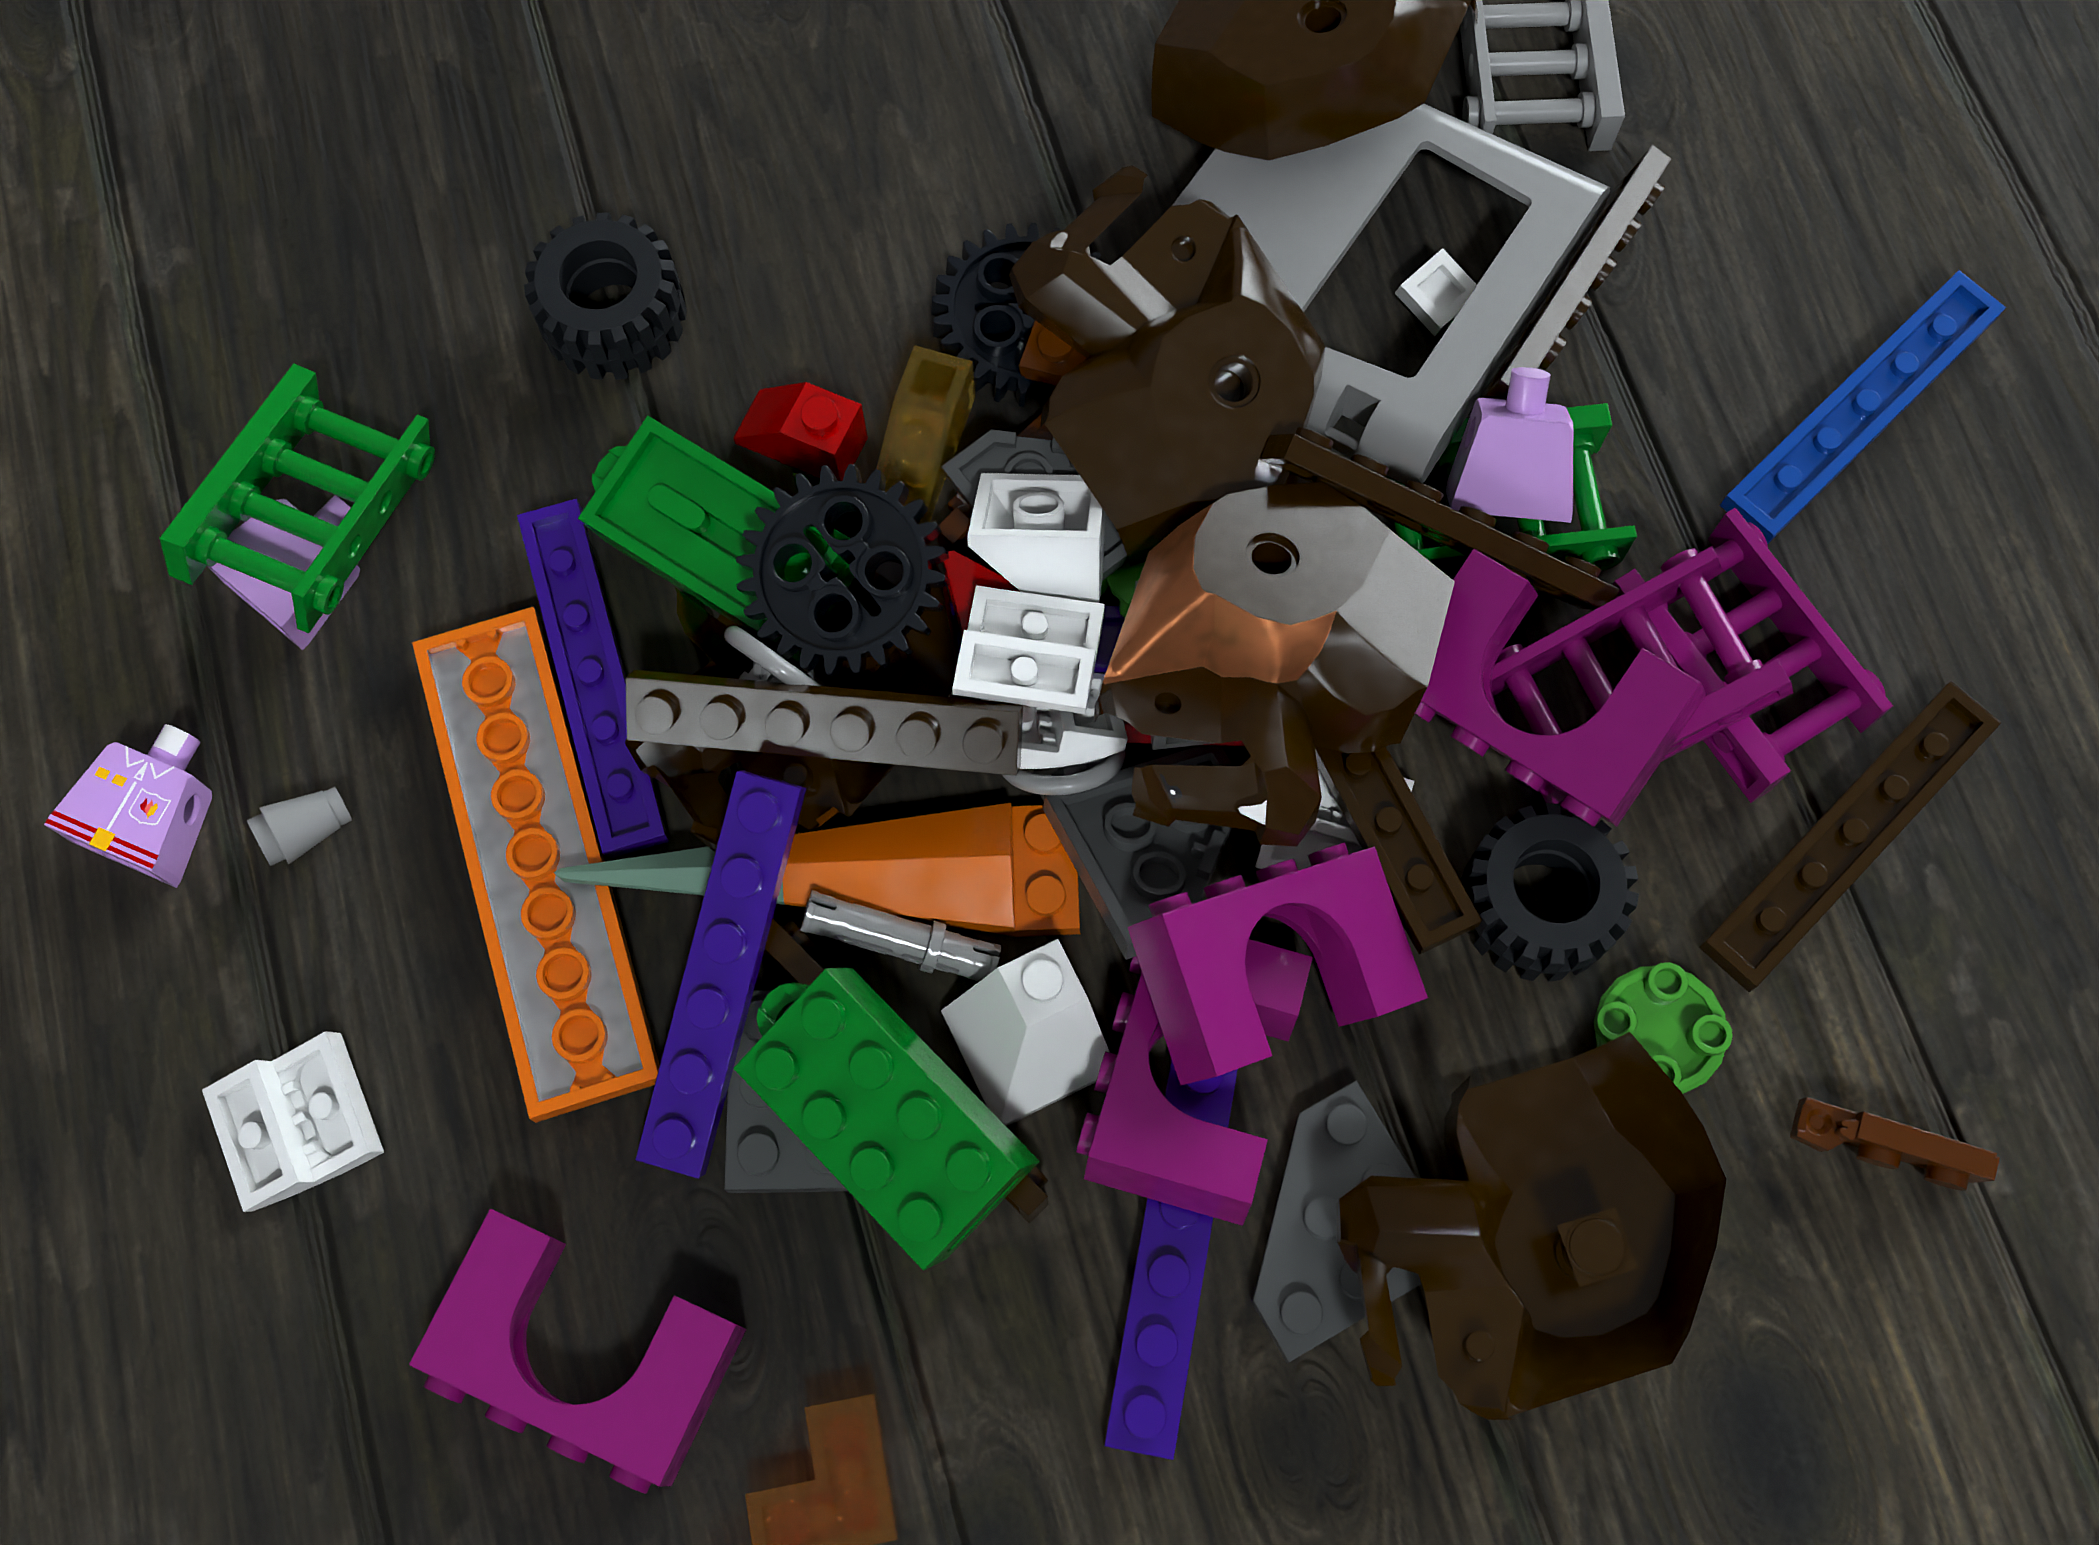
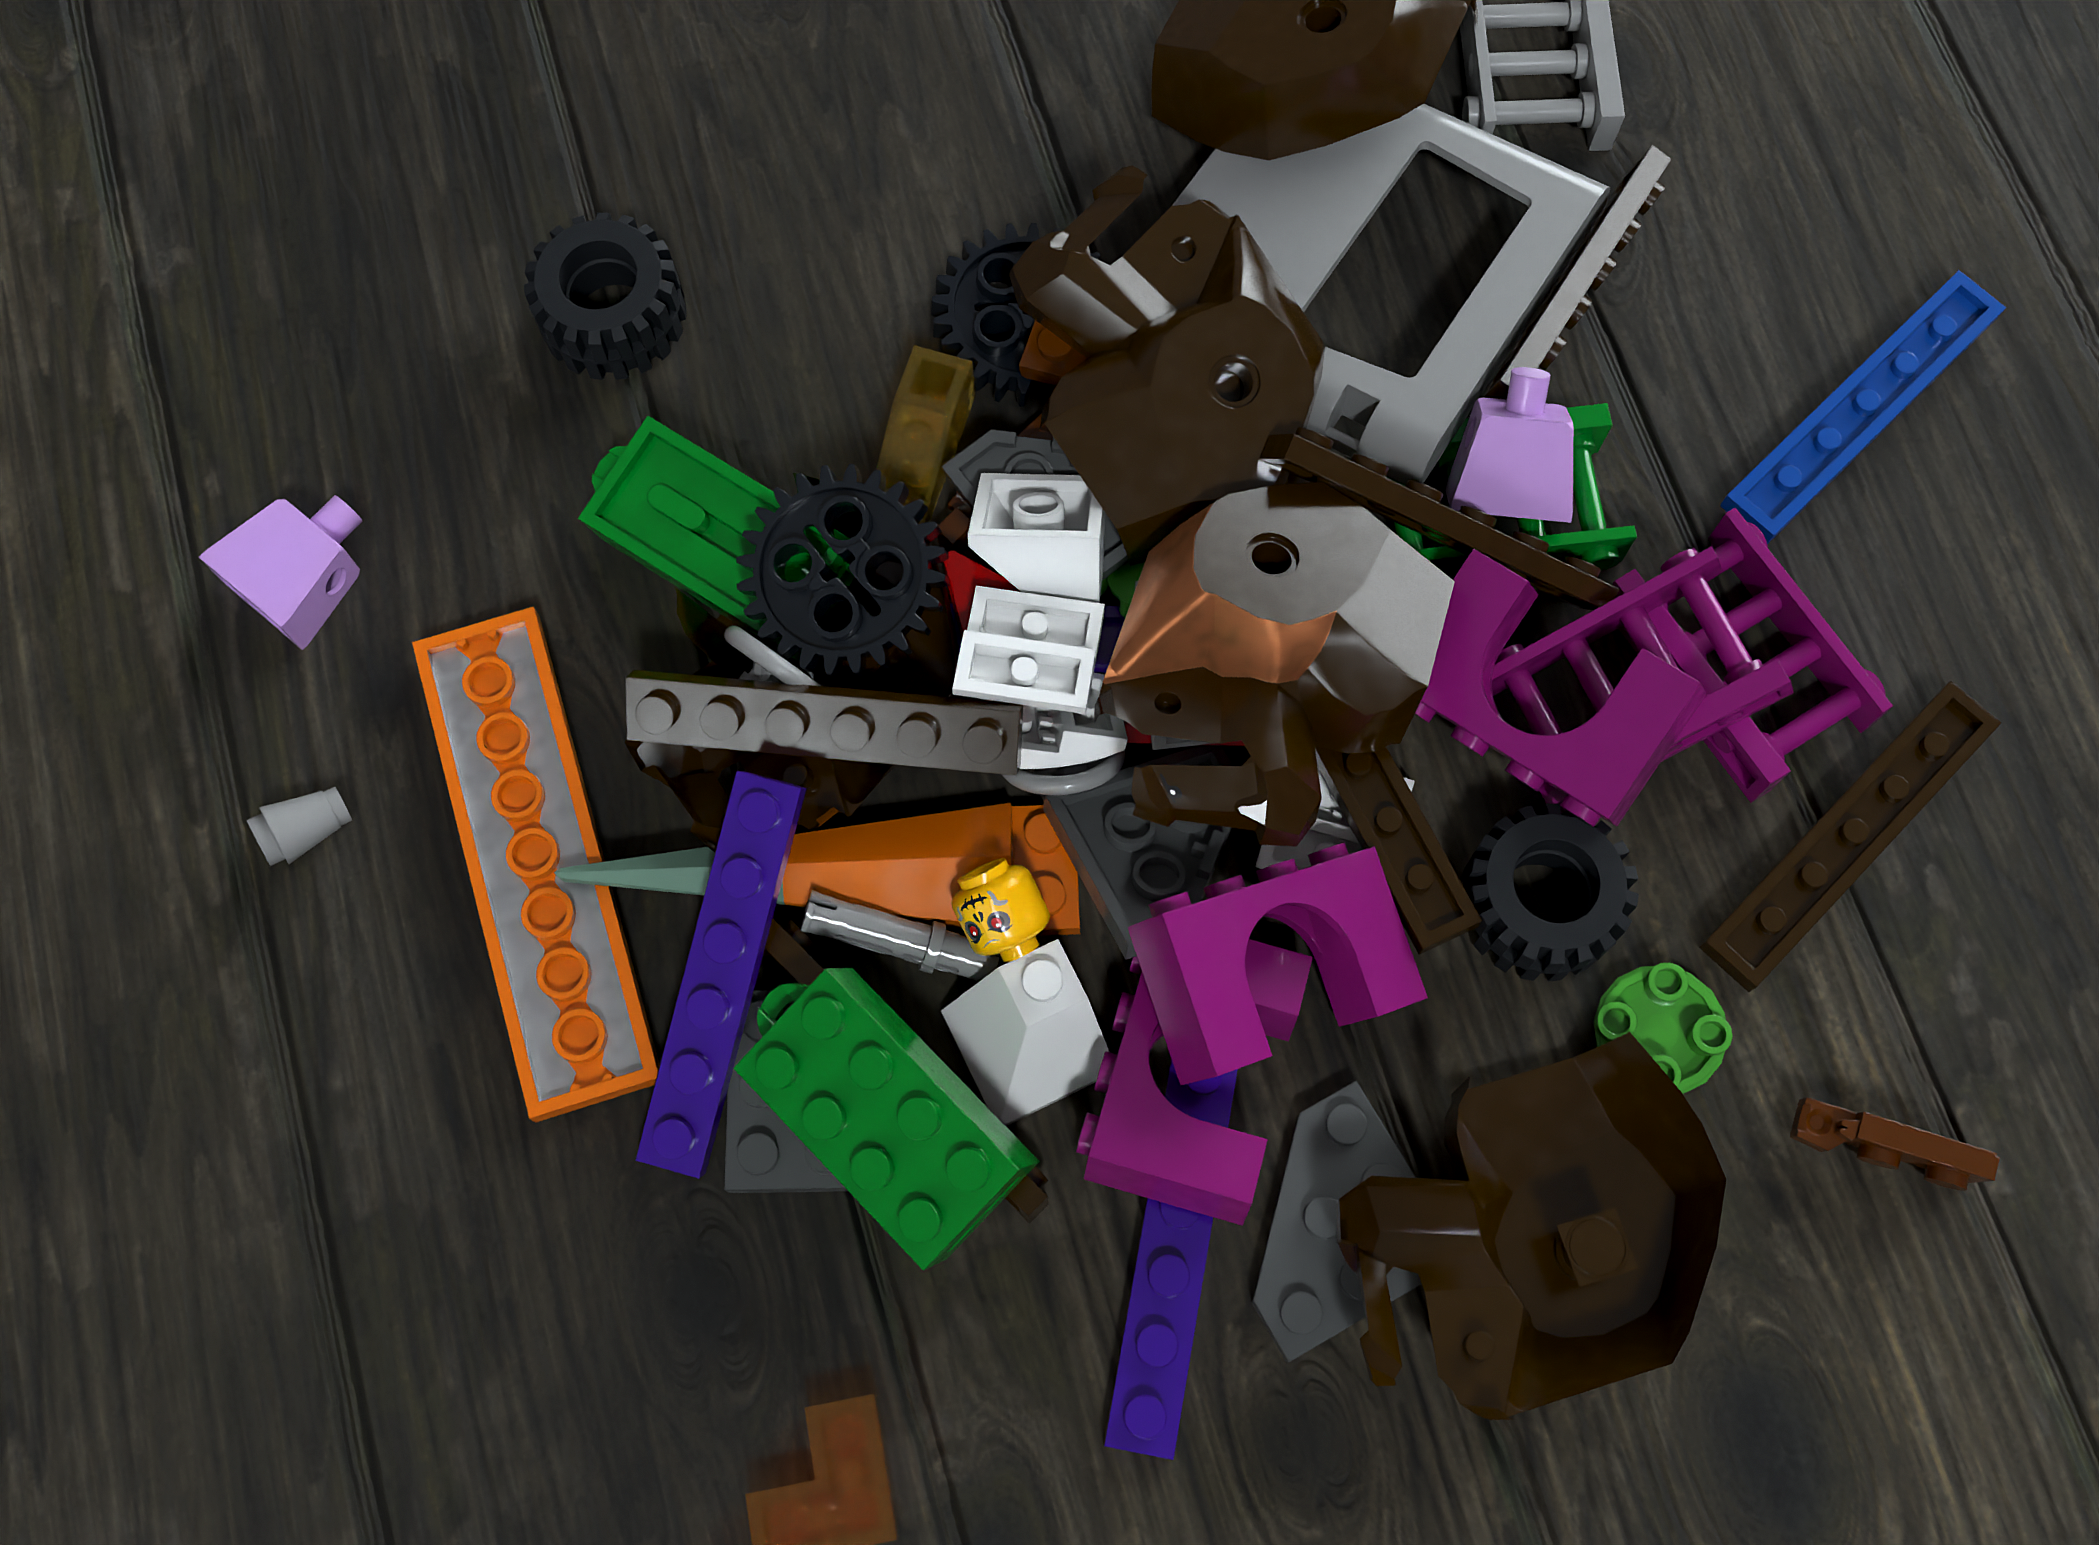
(138, 806): lavender torso -> none
(266, 450): green fence -> none
(292, 1121): white slope -> none
(482, 1351): magenta arch -> none
(590, 678): dark purple plate -> none
(804, 428): red slope -> none
(1000, 910): none -> yellow head
(1436, 291): white plate -> none

